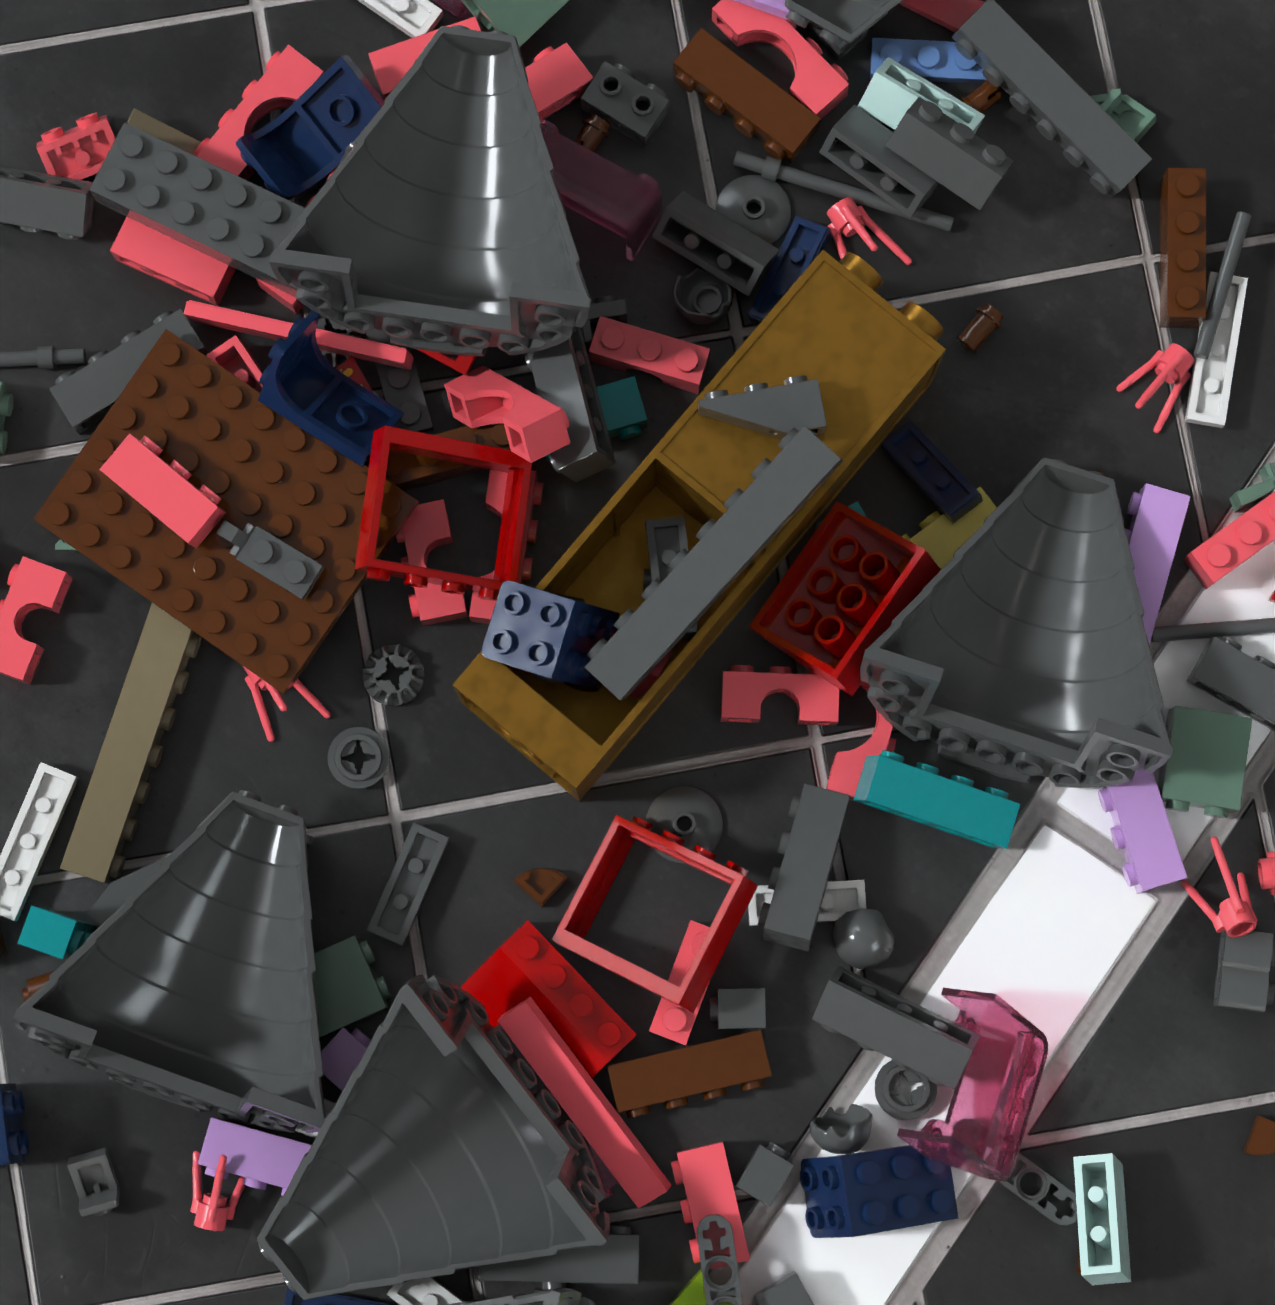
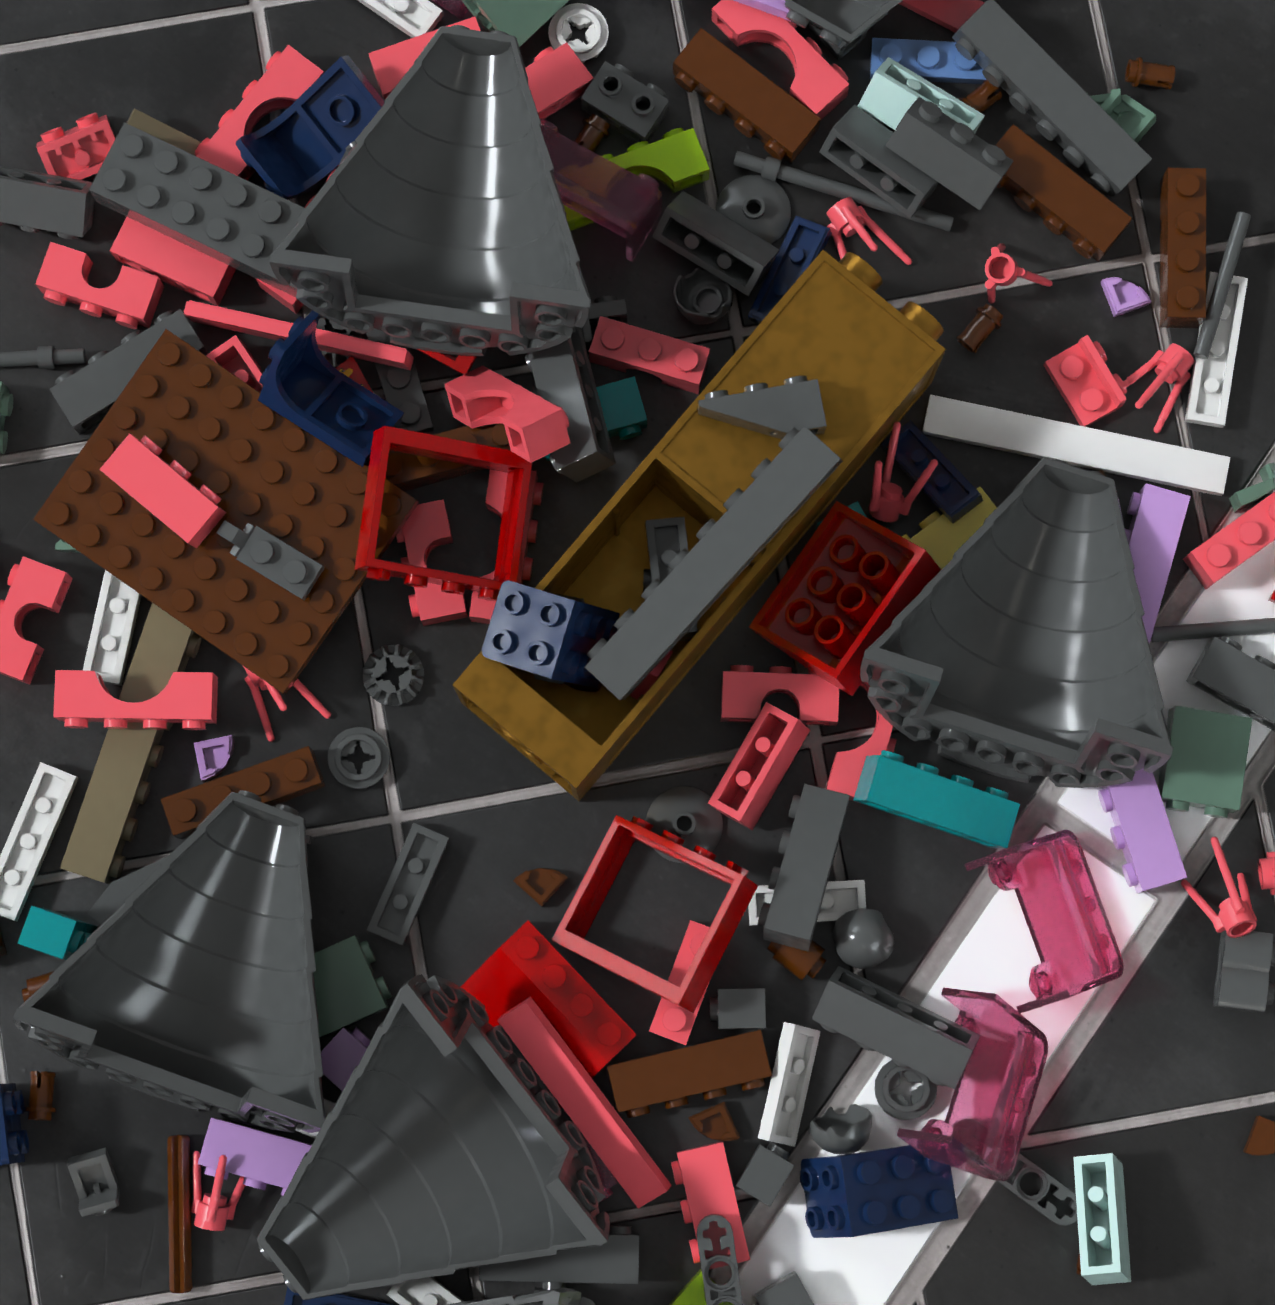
(41, 1096): none -> reddish brown pin
(112, 630): none -> white plate
(129, 299): none -> coral arch
(179, 1214): none -> reddish brown axle
(186, 699): none -> coral arch
(213, 756): none -> lavender tile
(271, 780): none -> reddish brown brick
(581, 16): none -> white gear
(672, 160): none -> lime arch
(715, 1123): none -> reddish brown tile
(759, 766): none -> coral brick
(789, 1084): none -> white plate
(799, 961): none -> reddish brown brick
(887, 498): none -> coral plant
(1004, 270): none -> coral plant
(1060, 196): none -> reddish brown brick
(1061, 914): none -> clear pink windscreen
(1076, 445): none -> white tile
(1086, 381): none -> coral bracket
(1123, 295): none -> lavender tile
(1149, 74): none -> reddish brown pin

